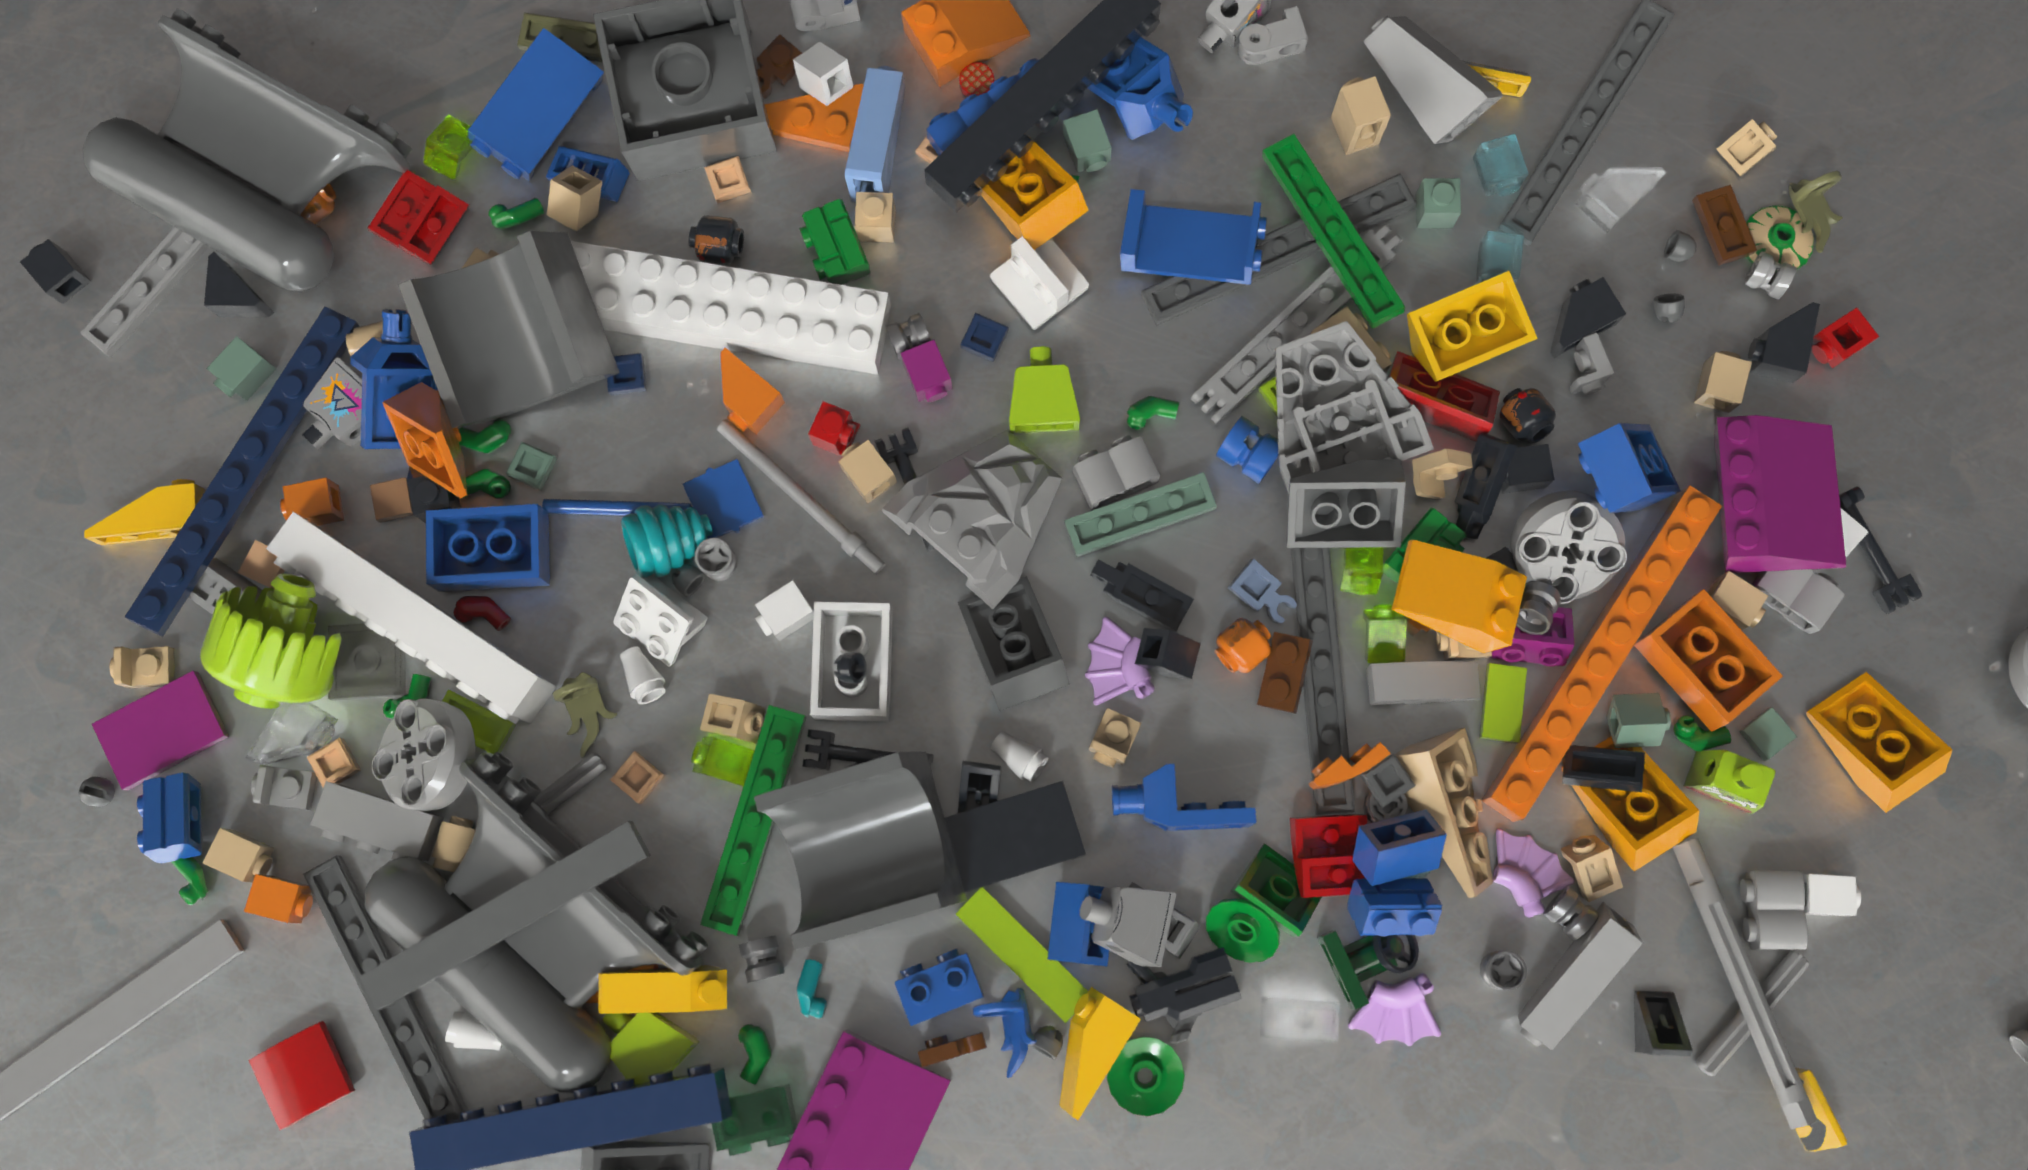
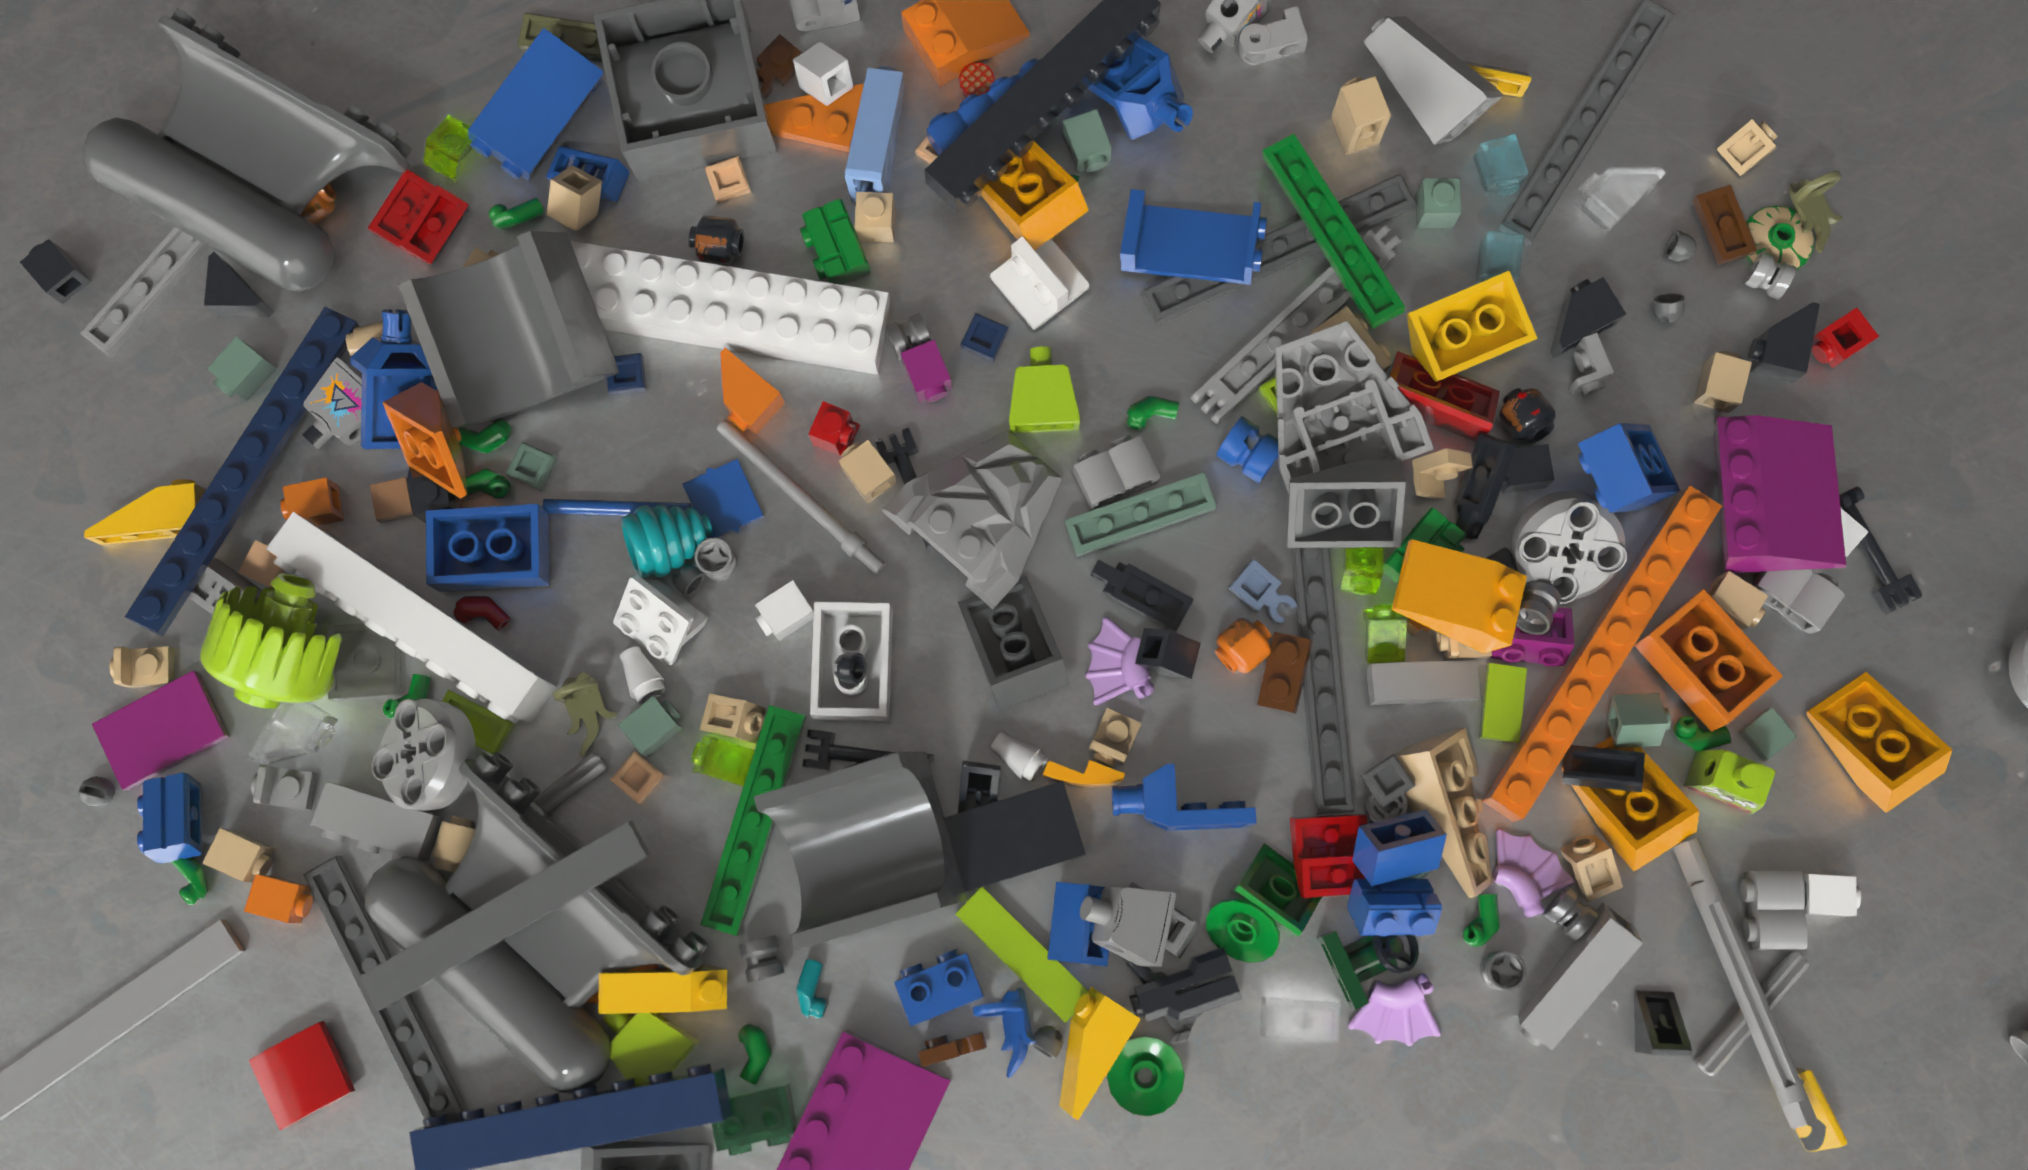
(334, 762): light nougat tile -> none
(470, 1033): white cone -> none
(651, 725): none -> sand green brick
(1095, 775): none -> light orange slope
(1335, 772): orange slope -> none
(1485, 924): none -> green arm

